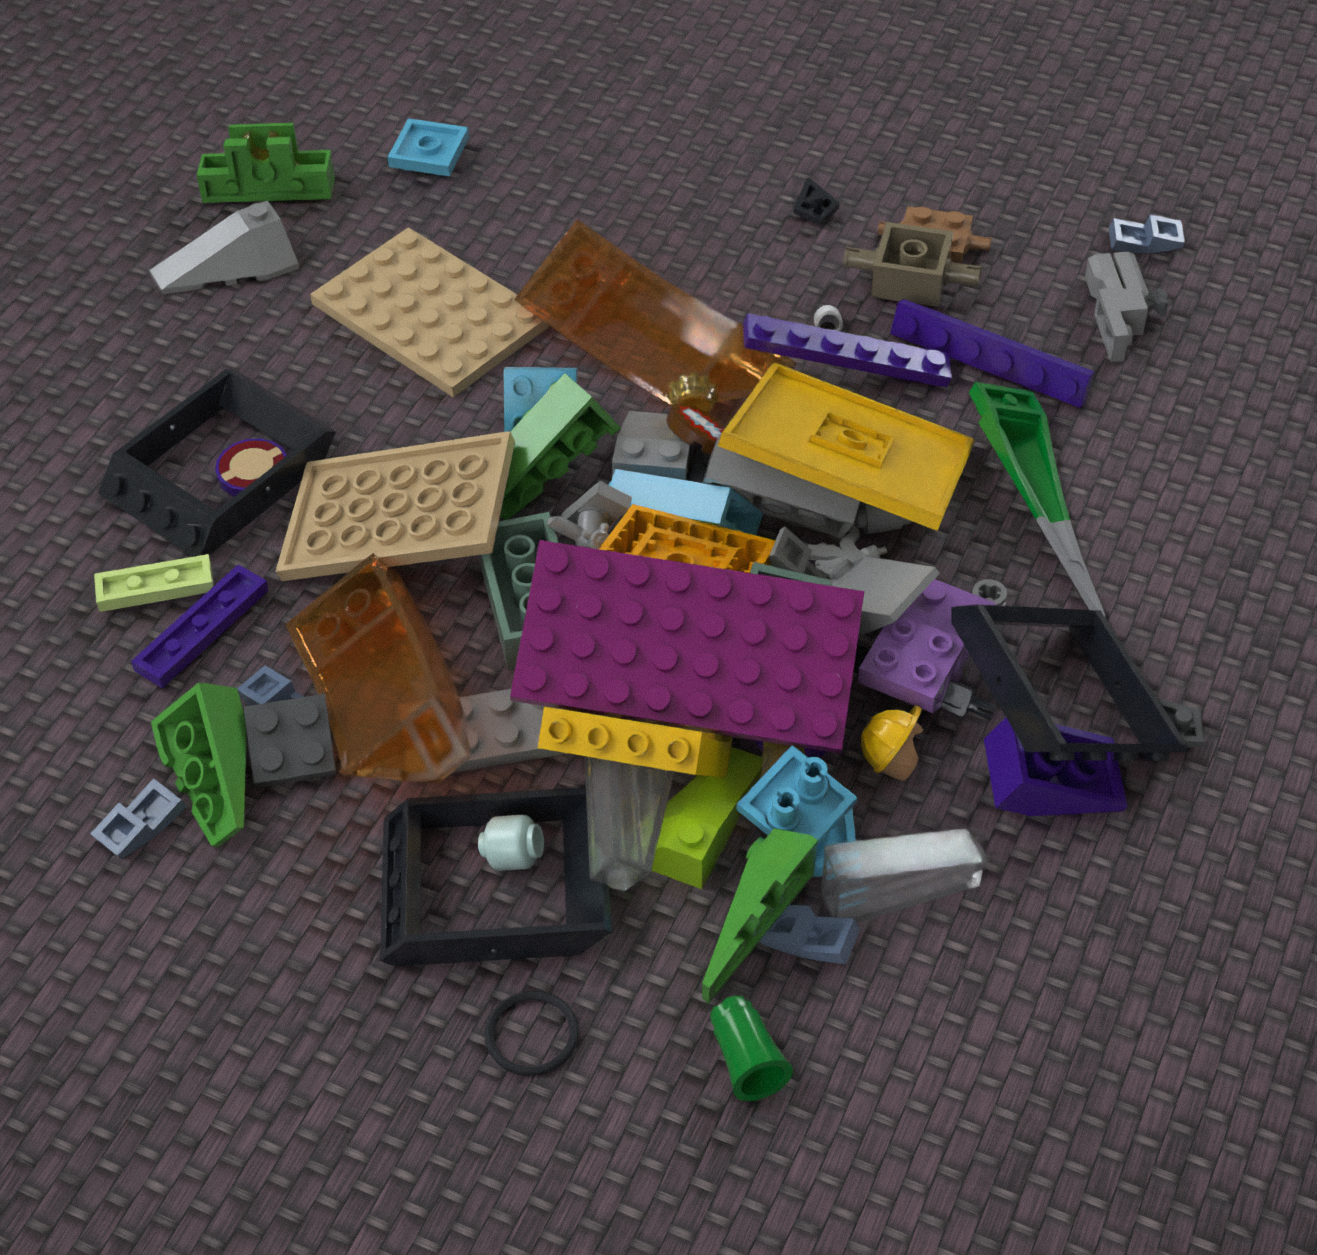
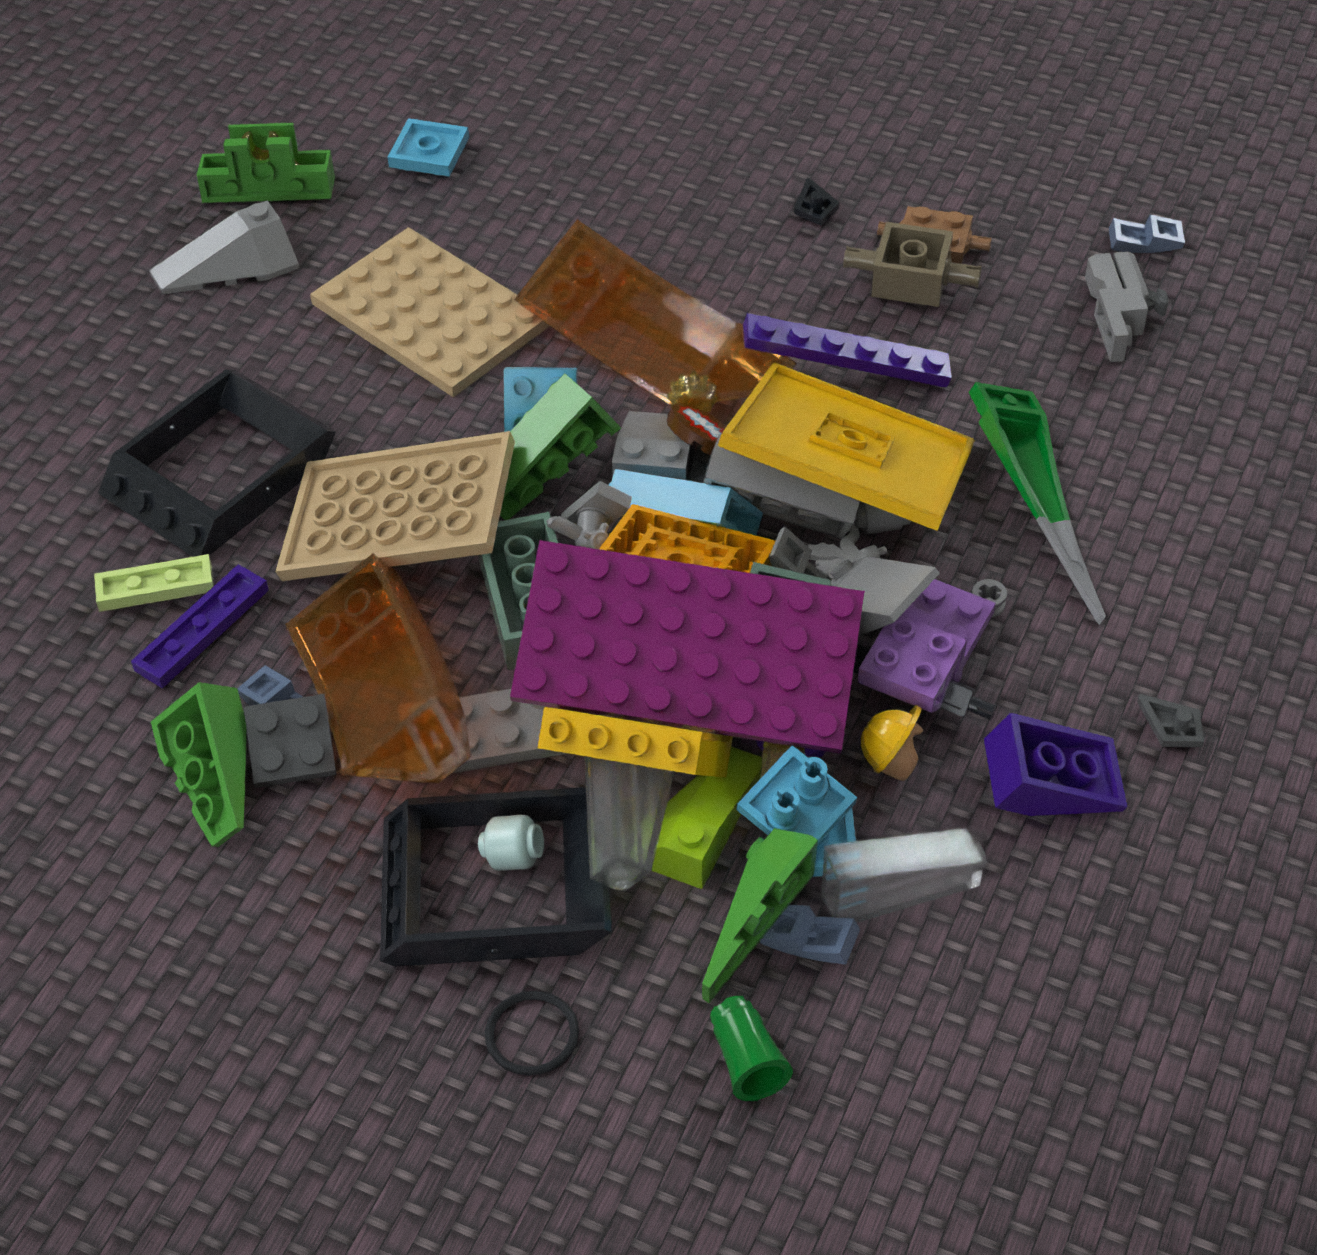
(146, 816): sand blue slope -> none
(246, 462): tile -> none
(828, 314): white piece -> none
(992, 353): dark purple plate -> none
(1107, 656): black window -> none

